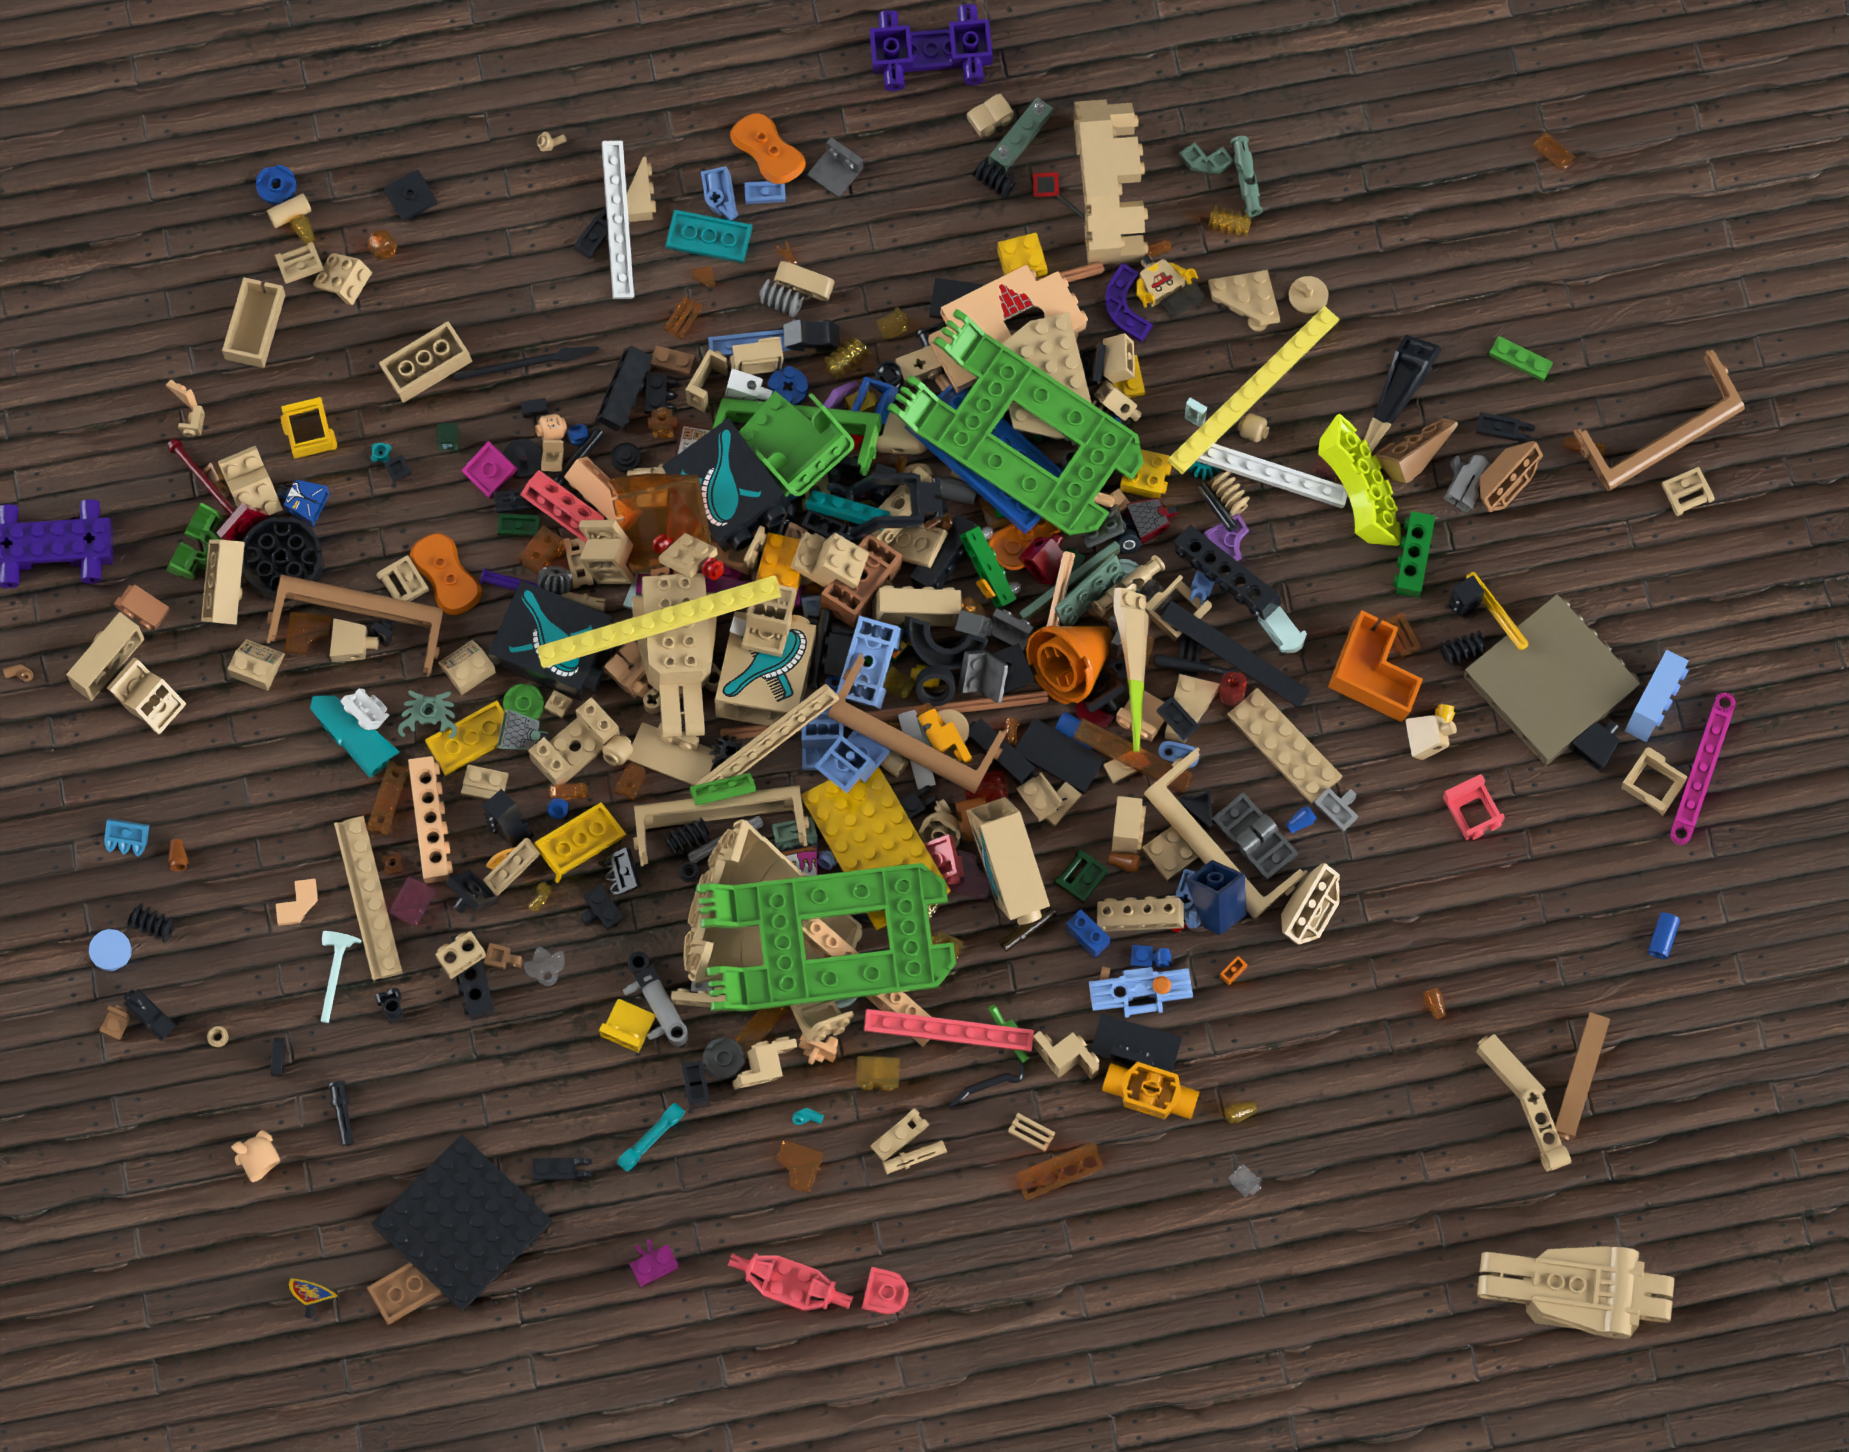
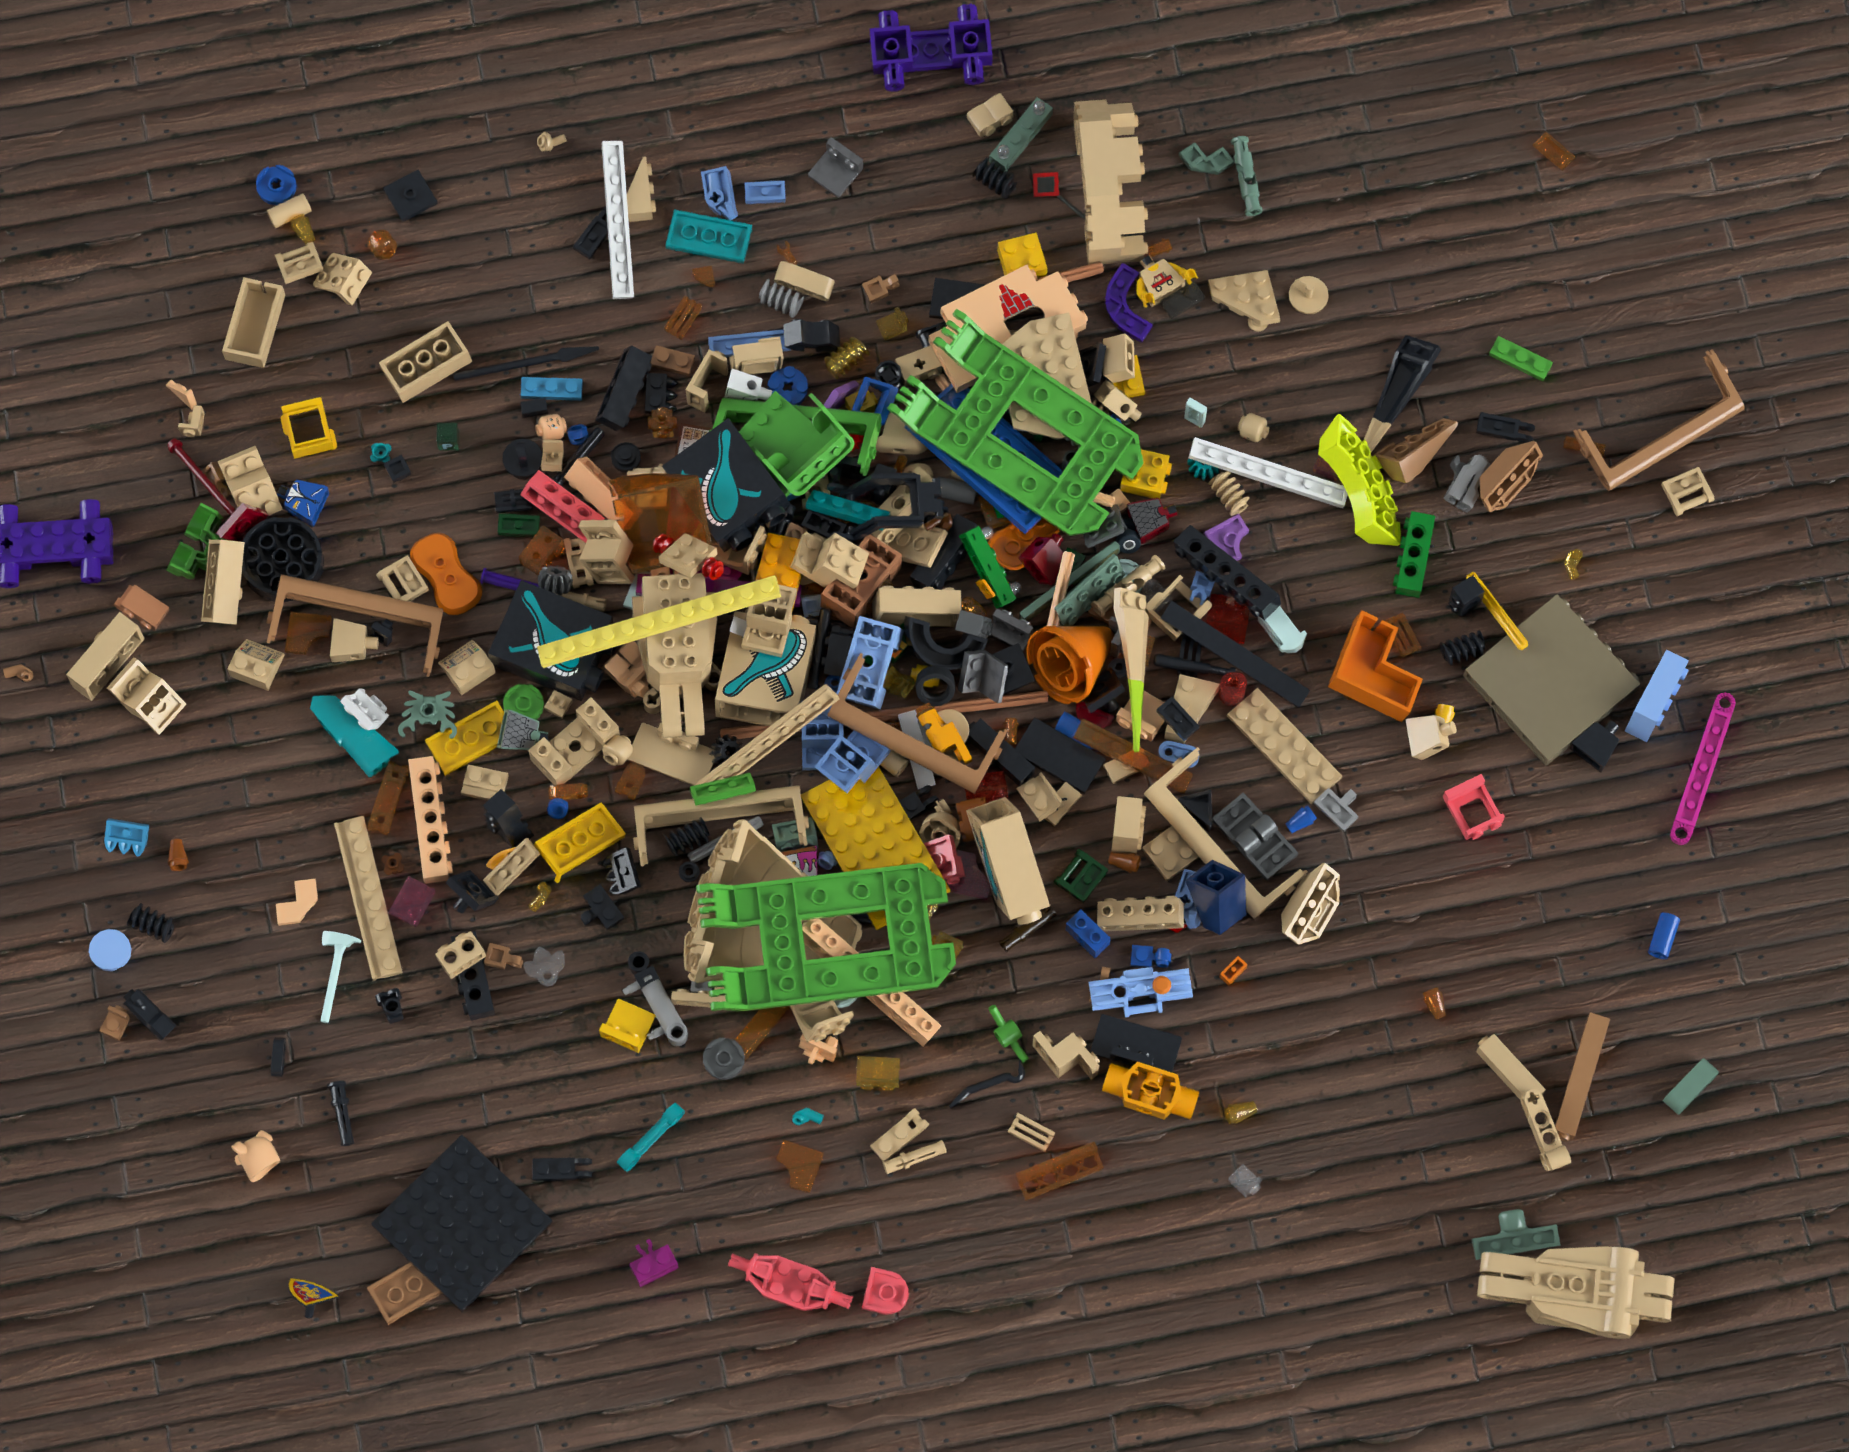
(213, 1032): tan plate -> none
(489, 469): dark pink plate -> none
(551, 388): none -> dark azure plate
(695, 1085): black brick -> none
(760, 139): orange plate -> none
(764, 1062): tan bracket -> none
(878, 288): none -> medium nougat plate
(948, 1030): coral plate -> none
(1217, 507): black axle -> none
(1228, 617): none -> clear red bracket
(1230, 221): clear yellow piece -> none
(1253, 390): light yellow plate -> none
(1516, 1236): none -> sand green plate
(1571, 562): none -> clear yellow arm
(1657, 762): tan piece -> none
(1691, 1086): none -> sand green beam

